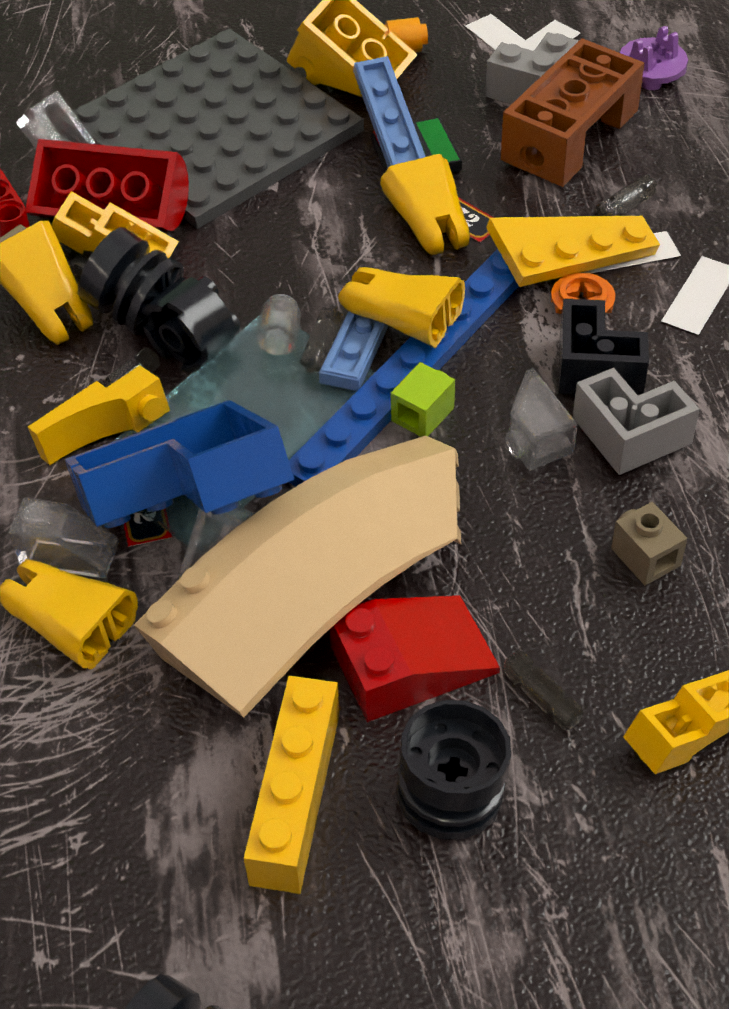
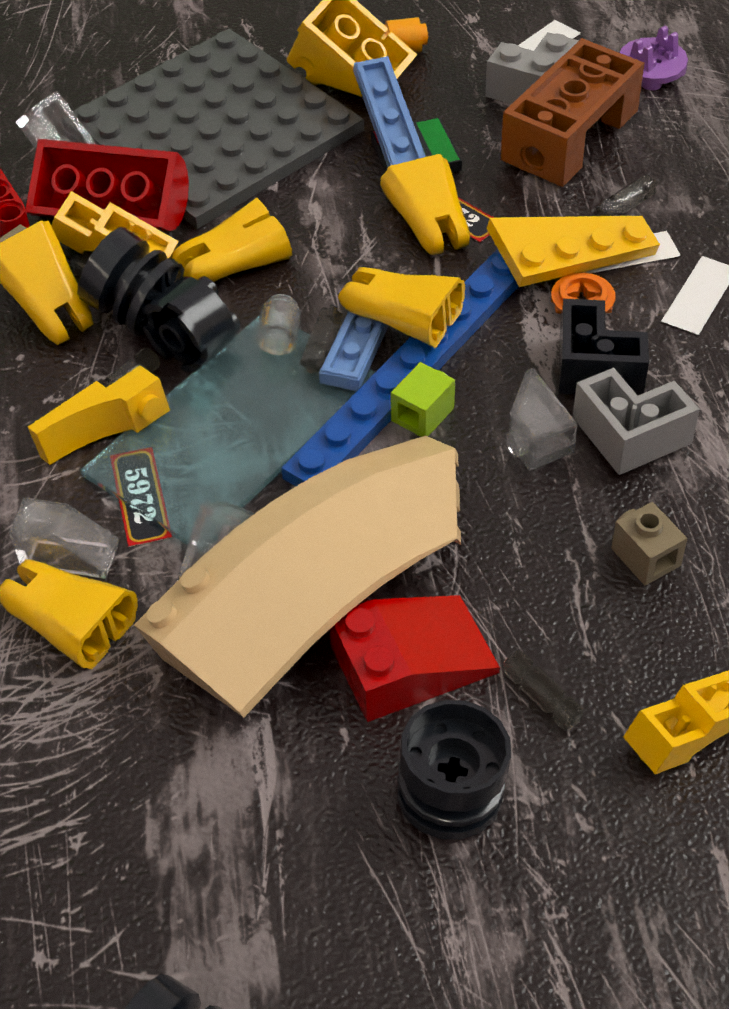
(206, 456): blue piece -> none
(237, 244): none -> yellow piece
(292, 785): yellow brick -> none
(494, 31): white sticker -> none

